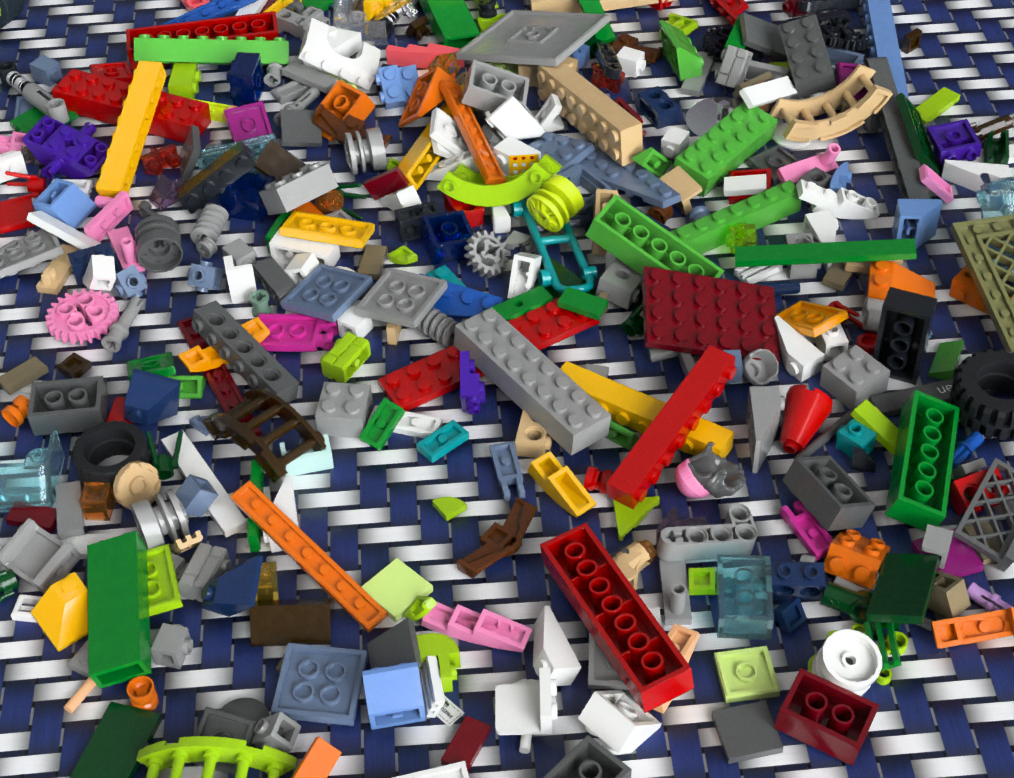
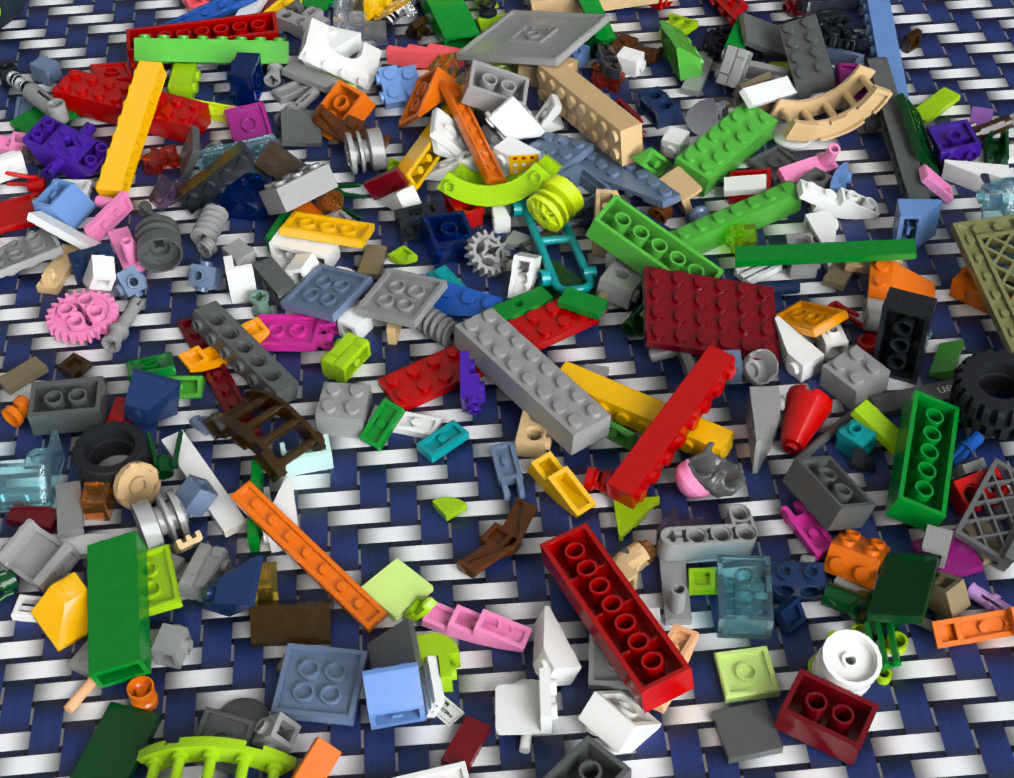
(981, 115): none -> medium lavender sticker

